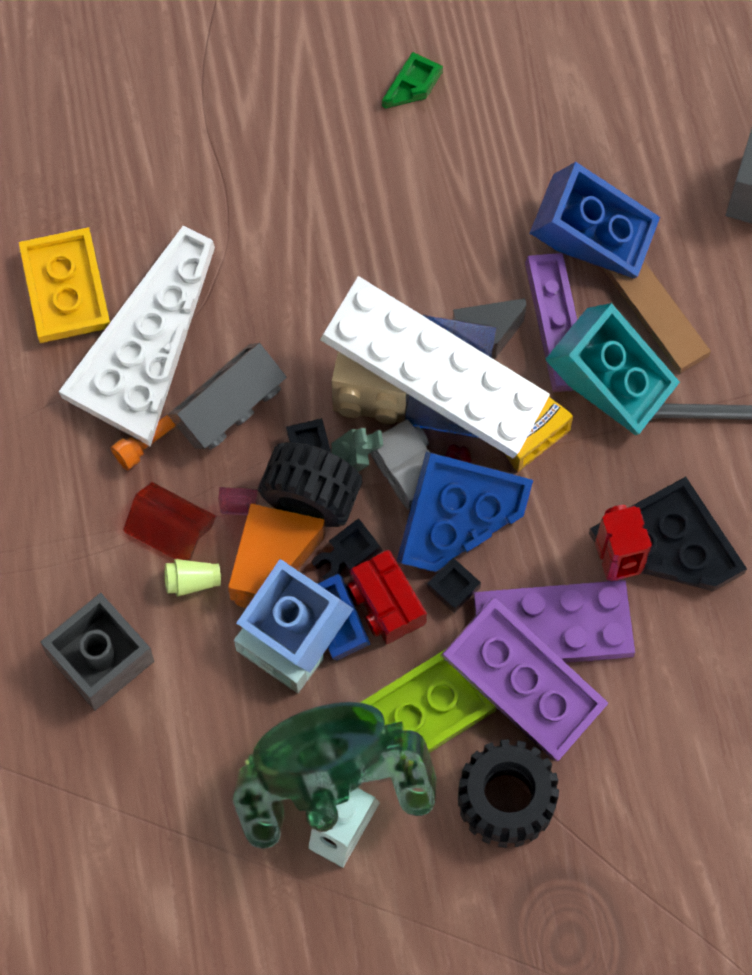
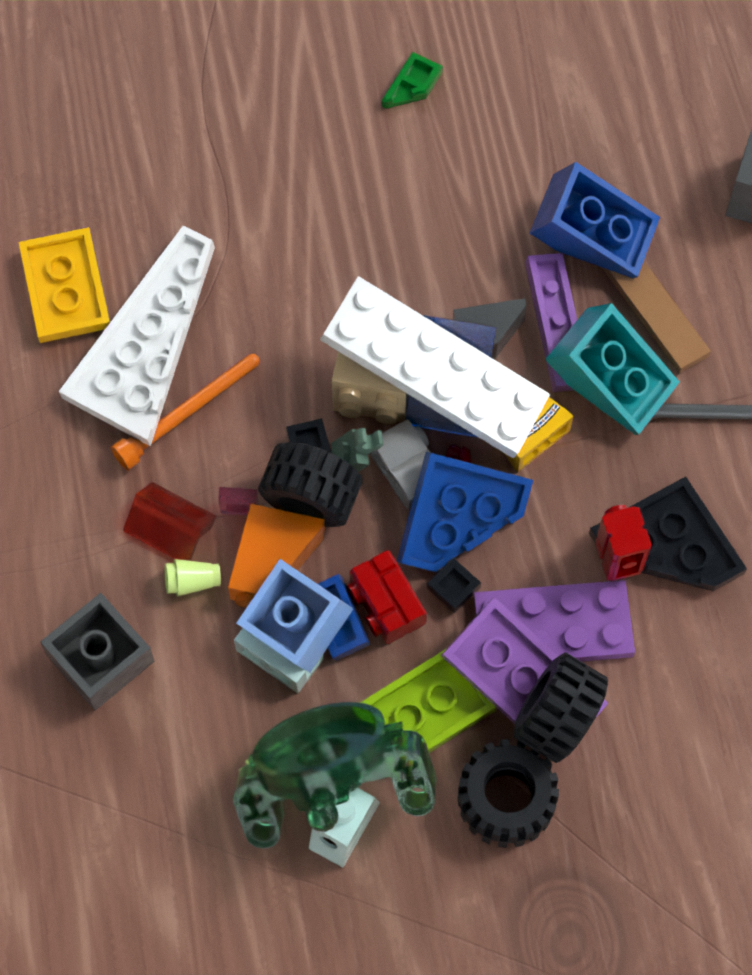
(228, 397): dark grey brick -> none
(351, 548): black plate -> none
(561, 707): none -> black tyre

